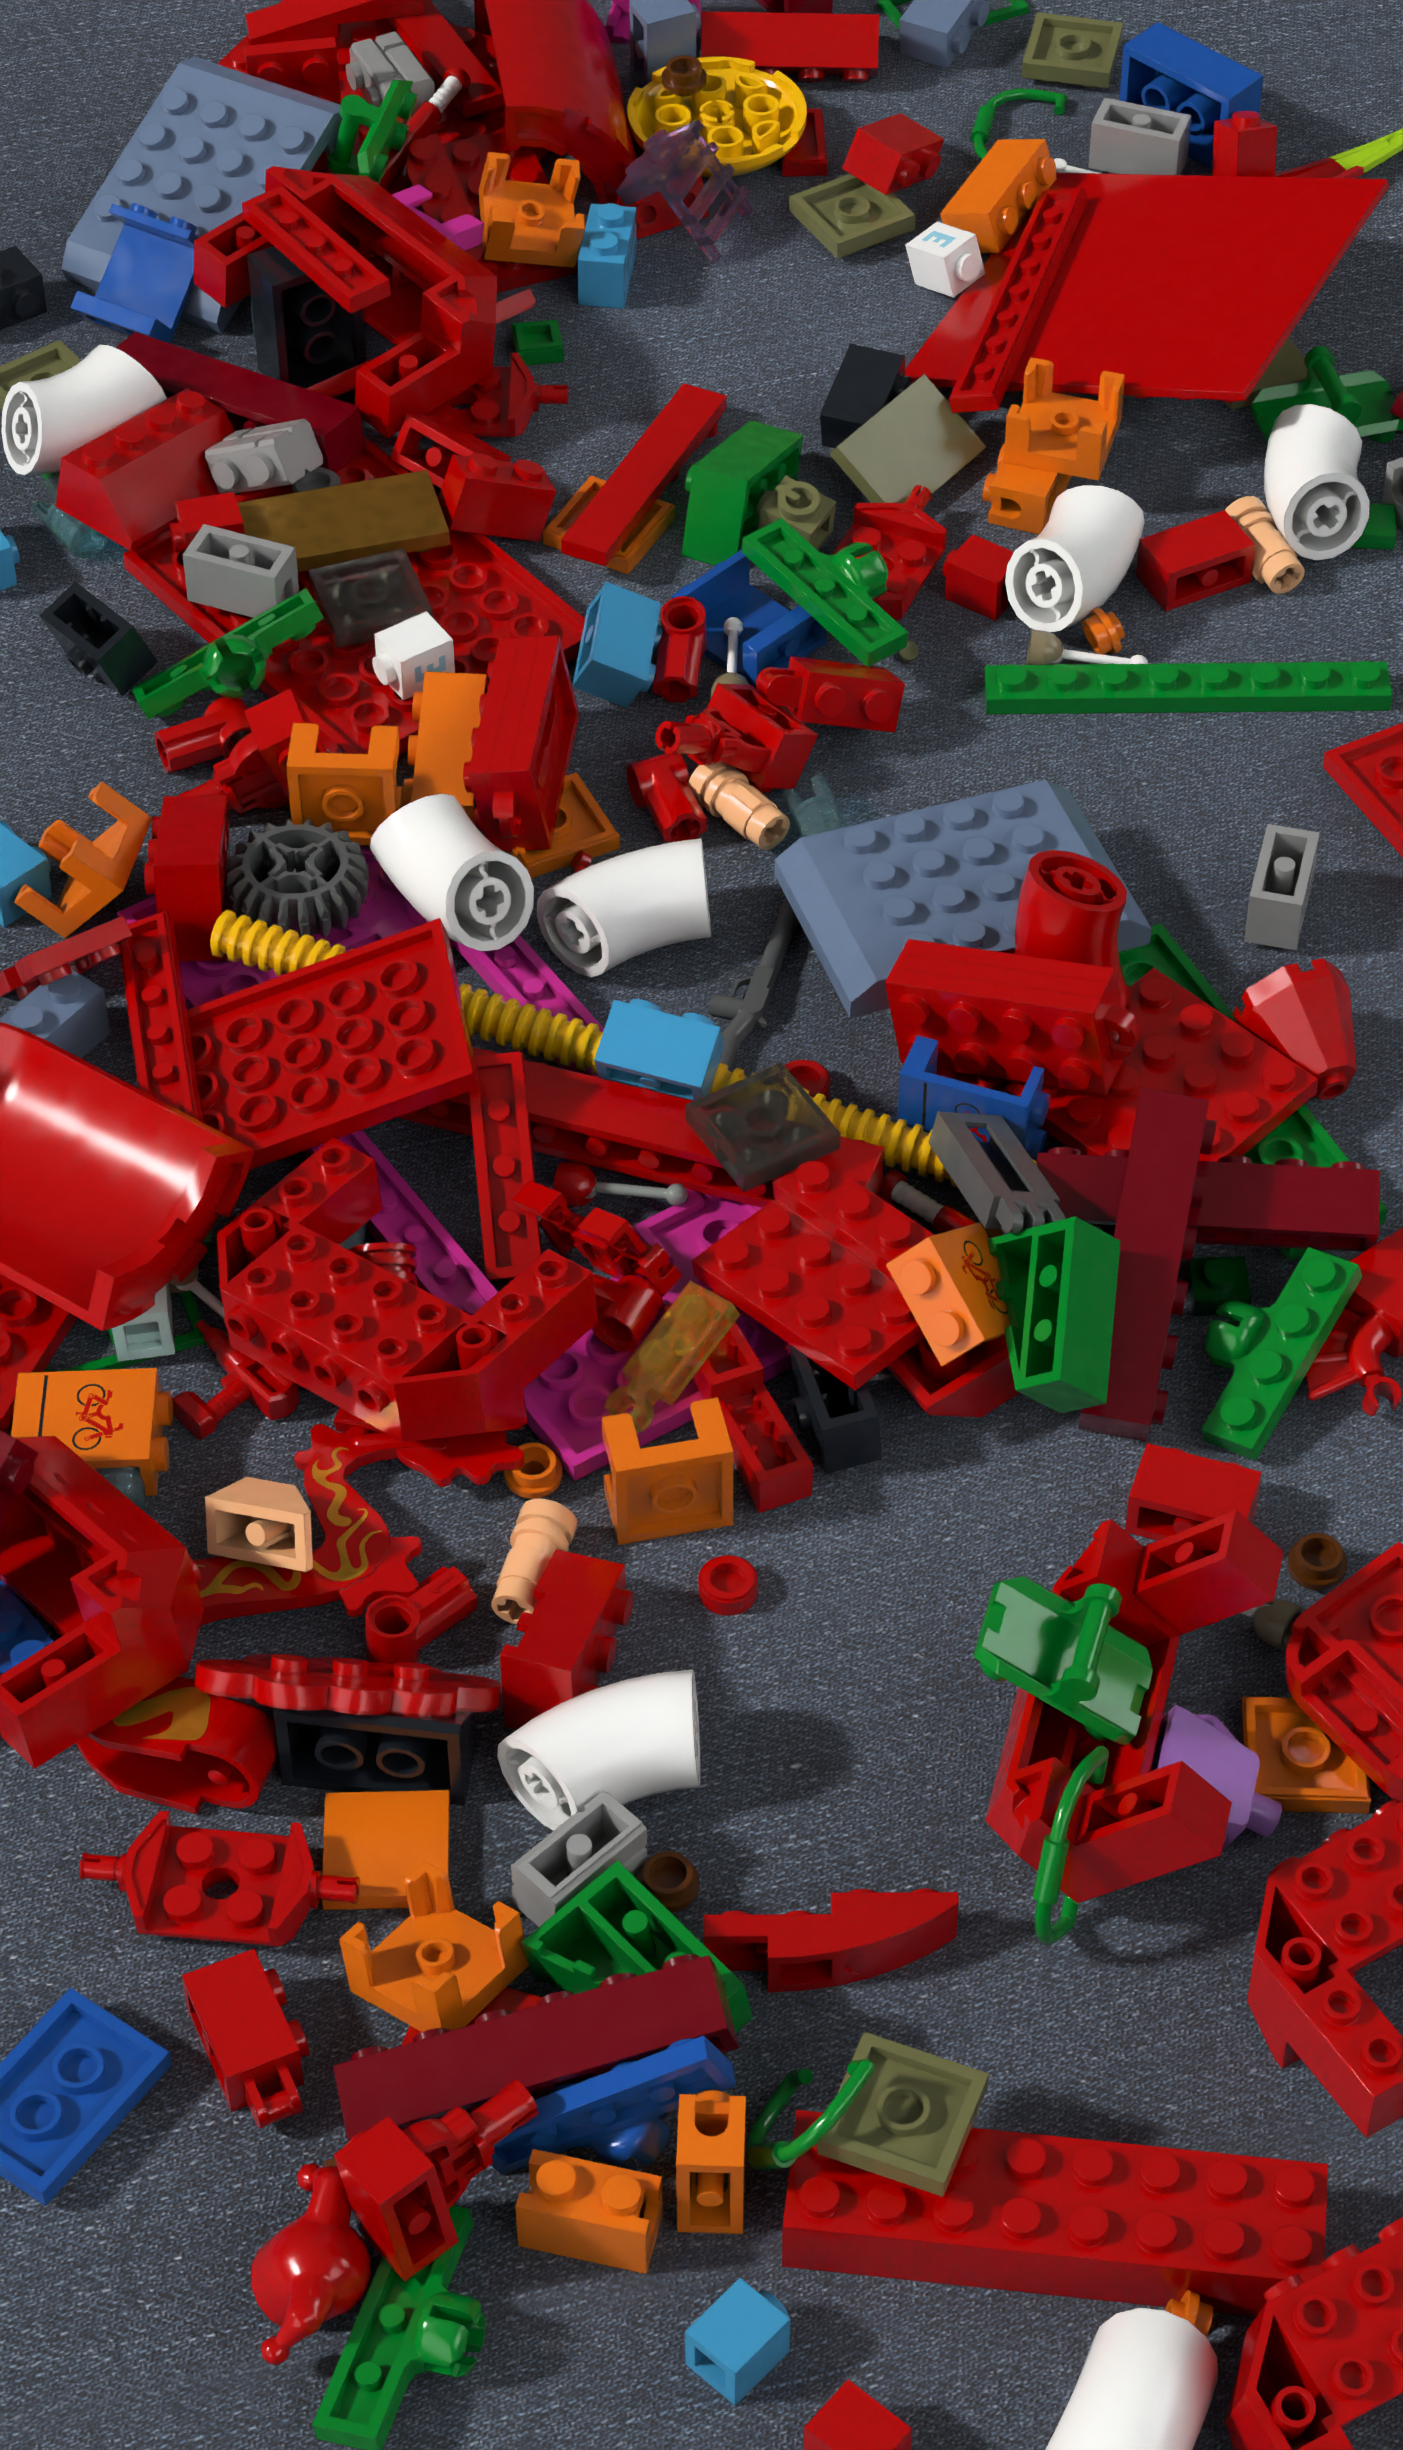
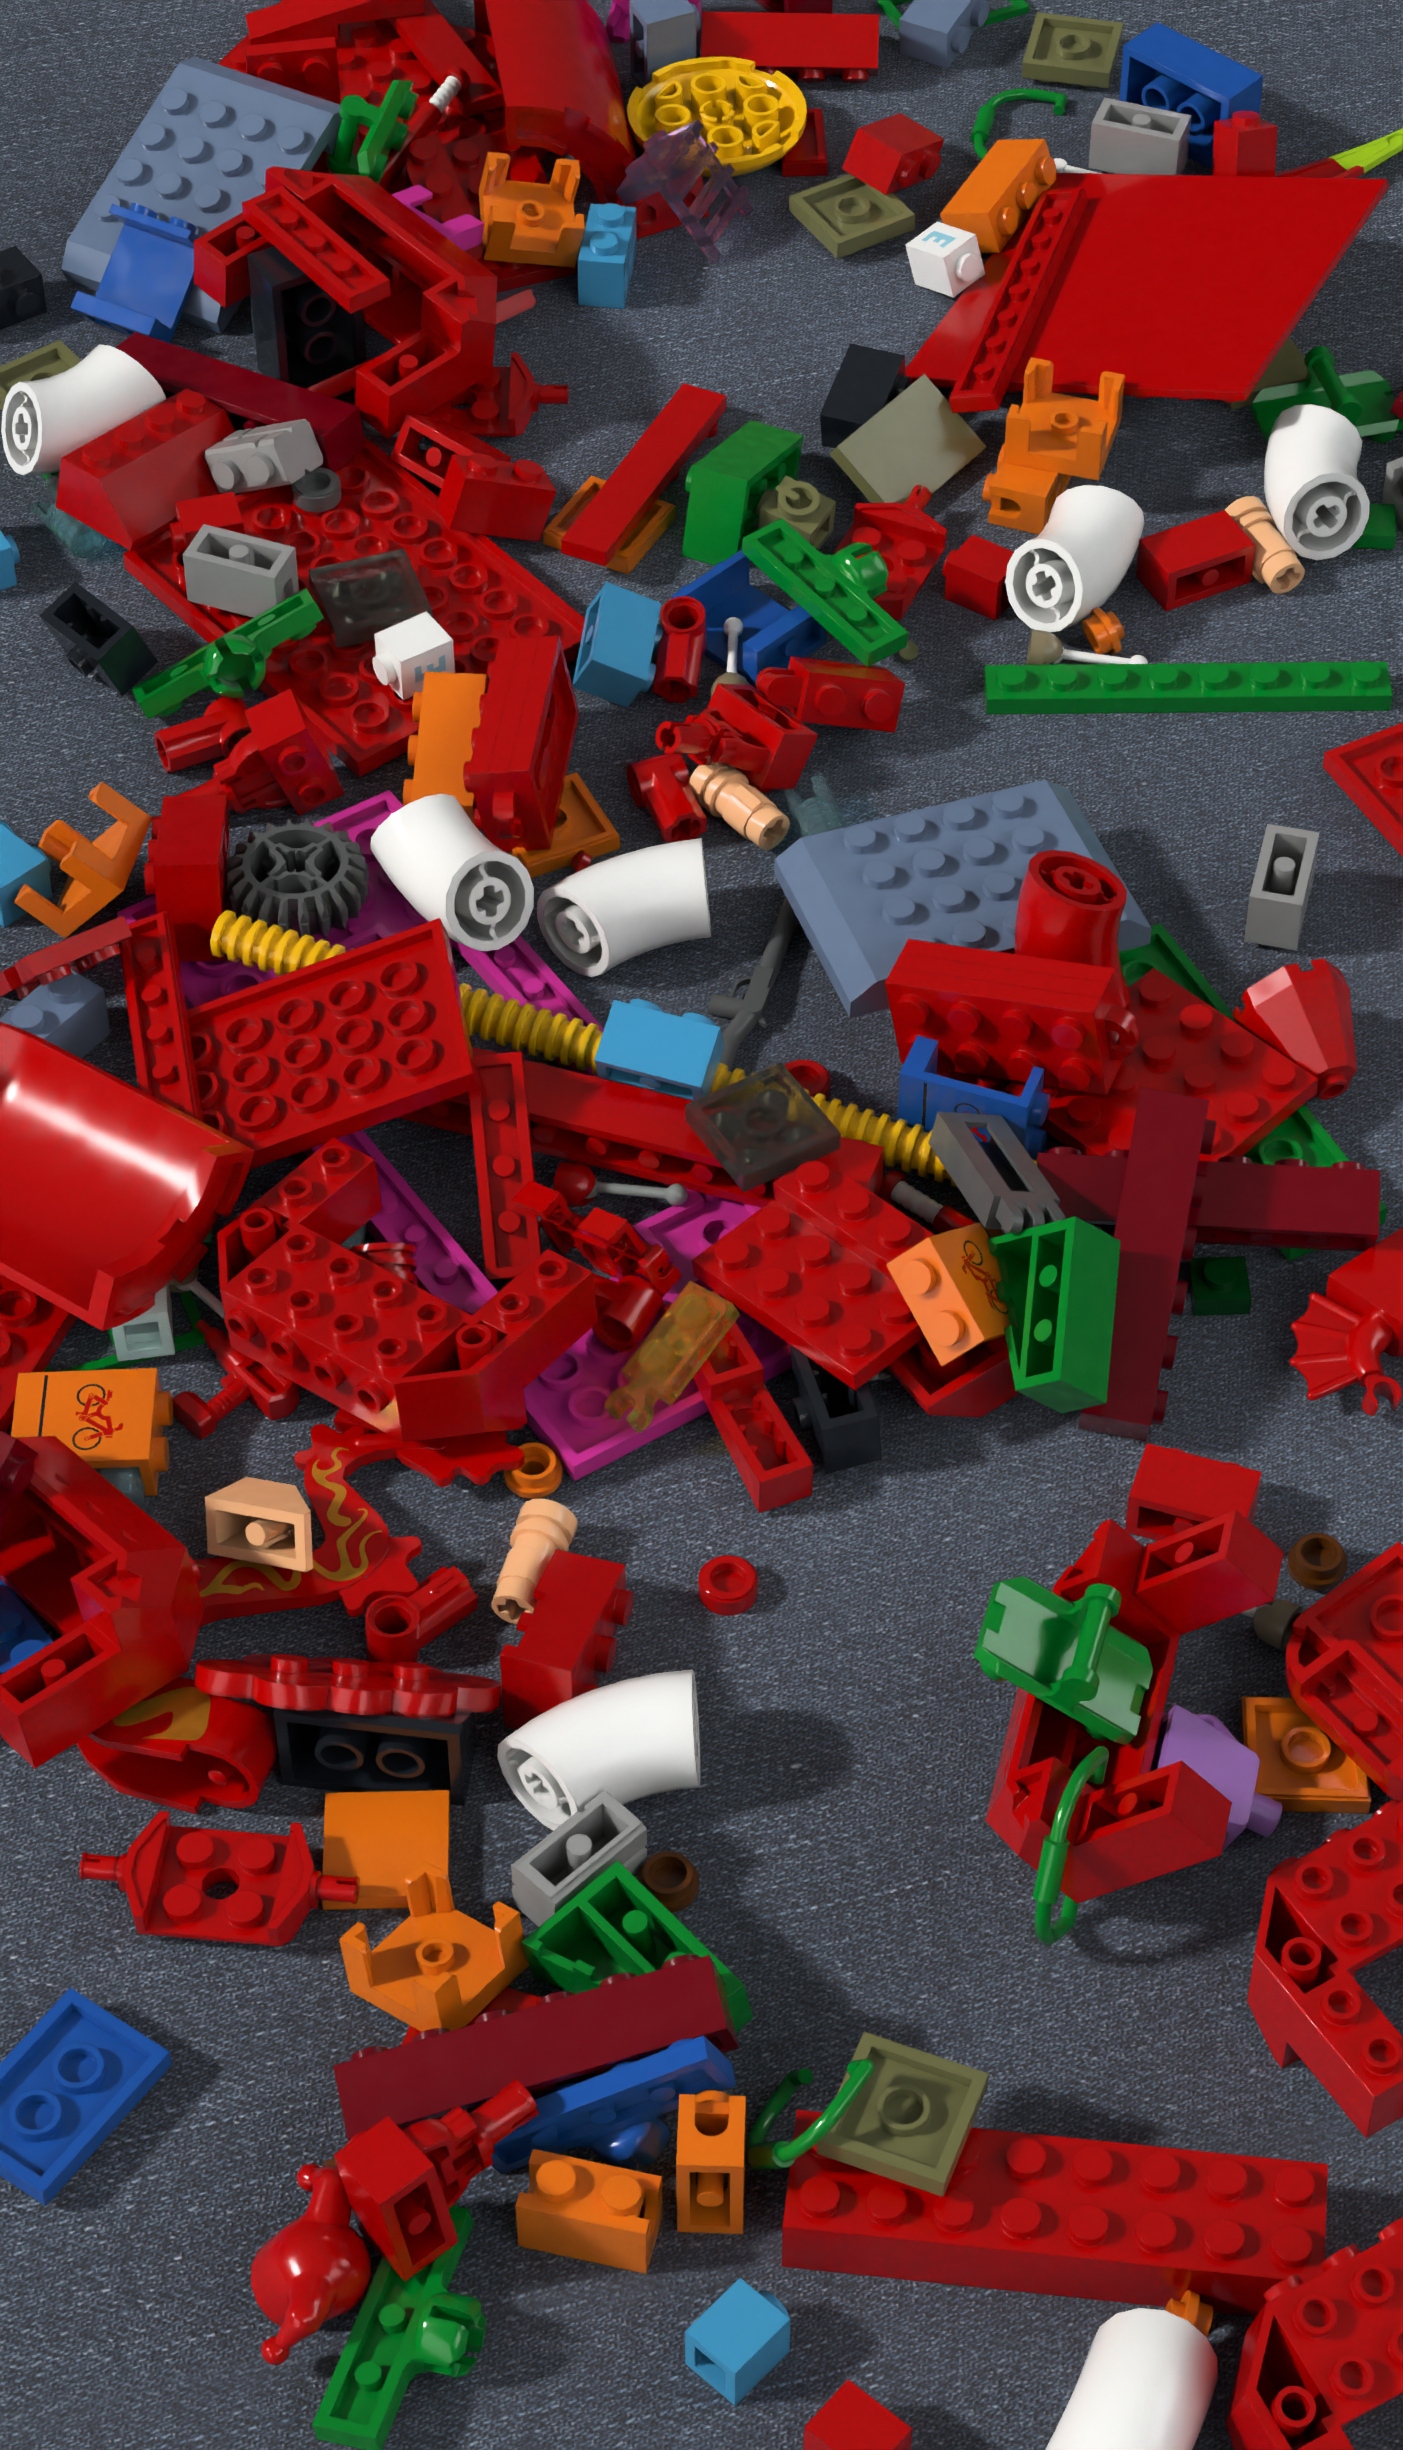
(248, 2036): red brick -> none
(341, 788): orange panel -> none
(351, 519): pearl gold tile -> none
(380, 62): light grey brick -> none
(538, 342): green tile -> none
(669, 1485): orange panel -> none
(684, 76): reddish brown plate -> none
(855, 1942): red slope -> none
(1273, 1350): green plate -> none

